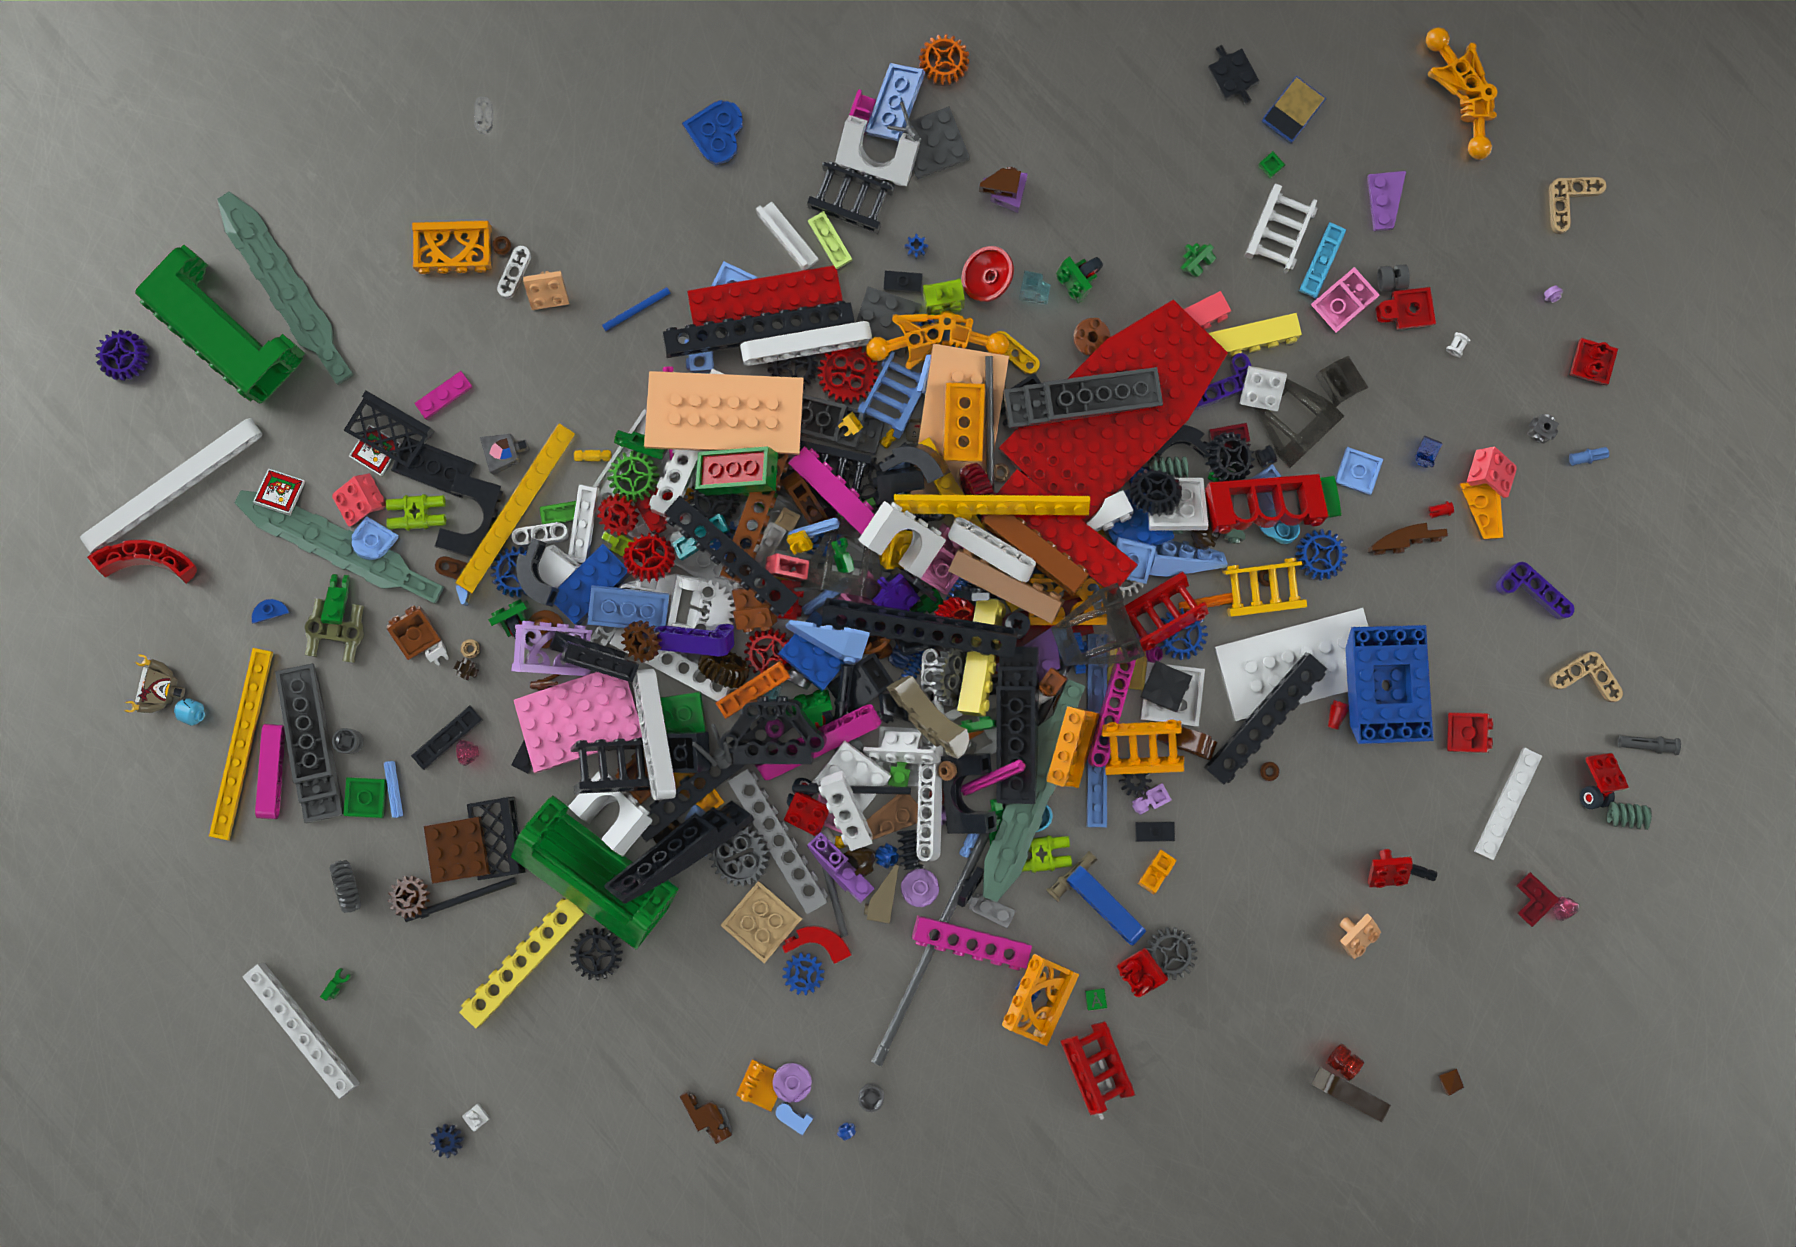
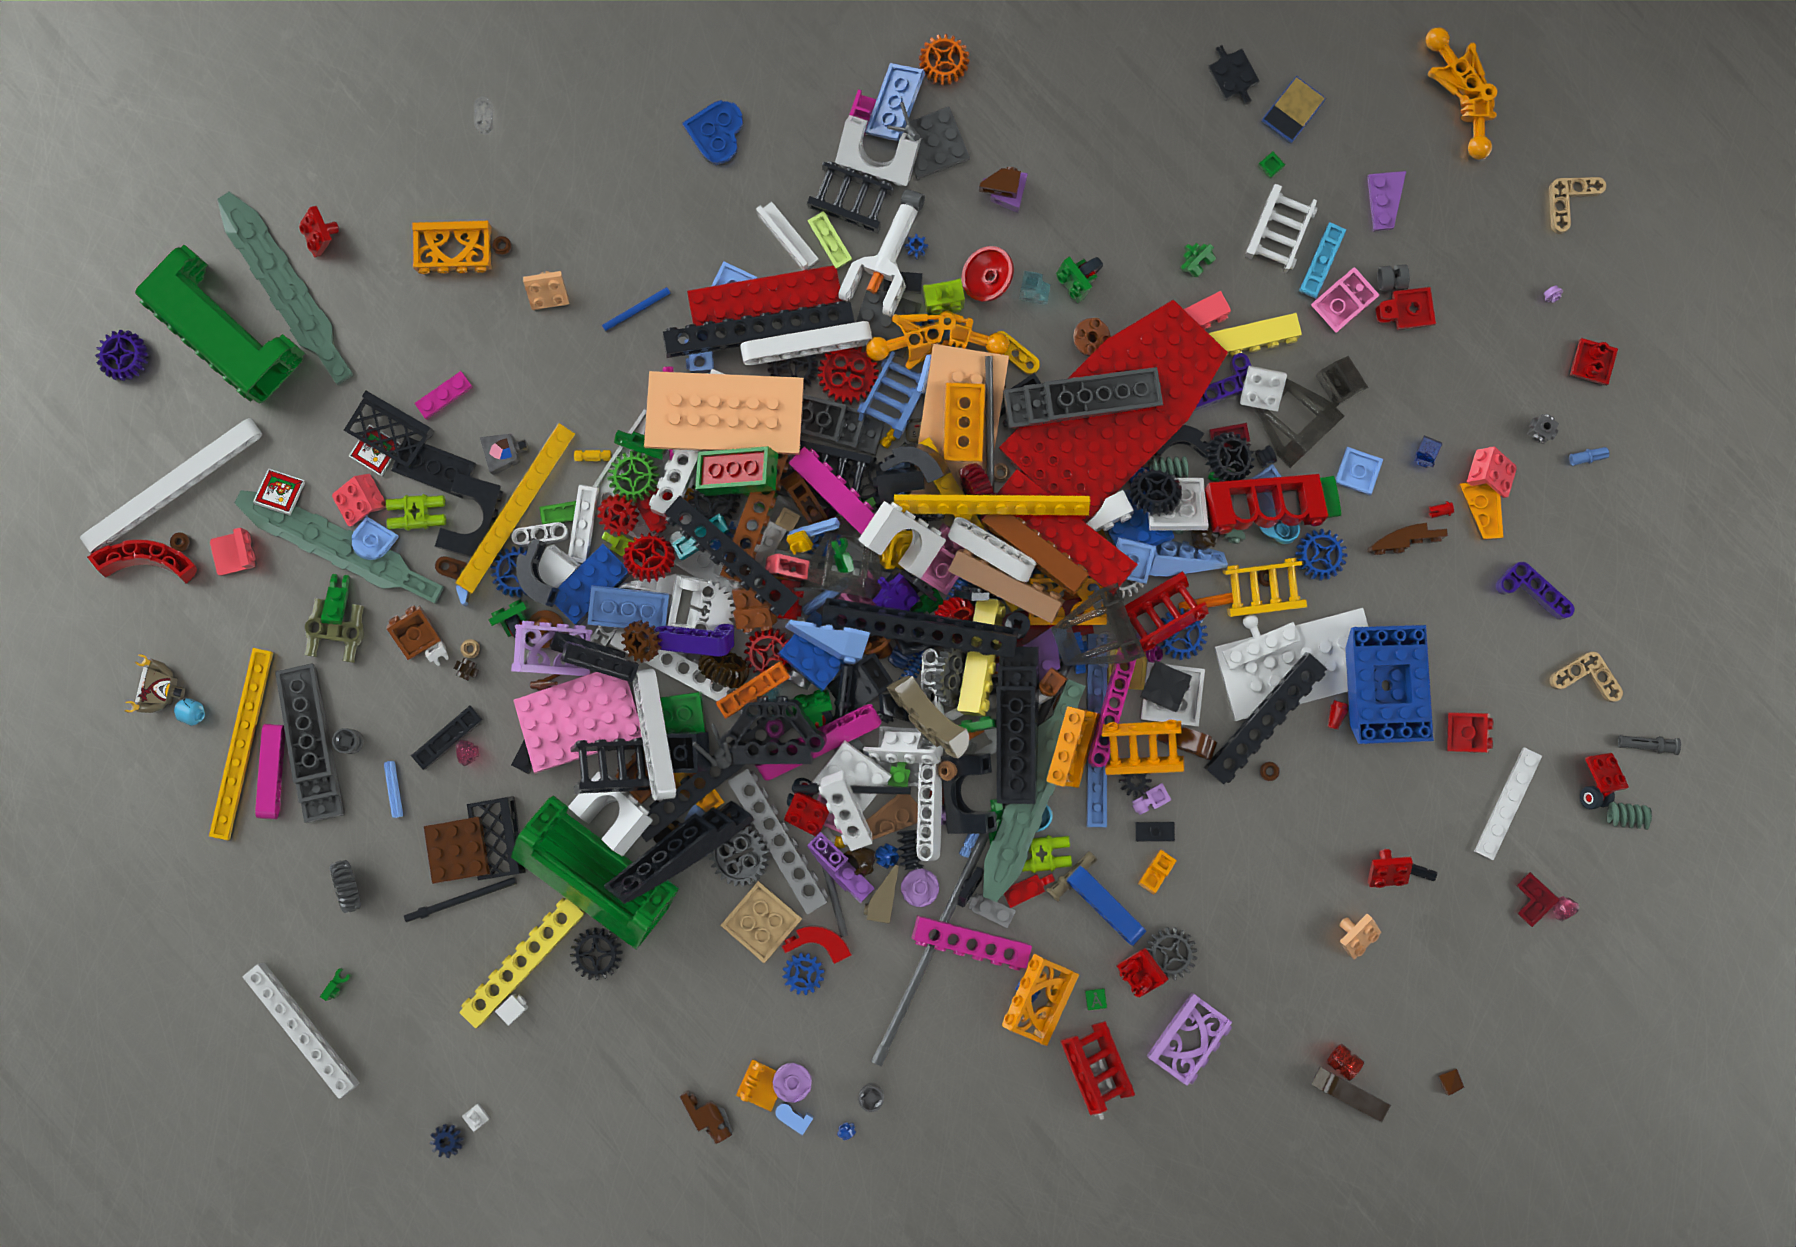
(185, 541): none -> reddish brown plate
(233, 552): none -> coral bracket
(269, 609): blue plate -> none
(316, 231): none -> red plate
(365, 797): green plate -> none
(414, 902): gear -> none
(512, 1008): none -> white brick
(524, 262): white beam -> none
(852, 423): yellow tile -> none
(884, 264): none -> white piece
(993, 777): dark pink axle -> none
(1027, 889): none -> red plate
(1163, 1047): none -> lavender fence
(1260, 644): none -> white plate
(1453, 349): white bush -> none

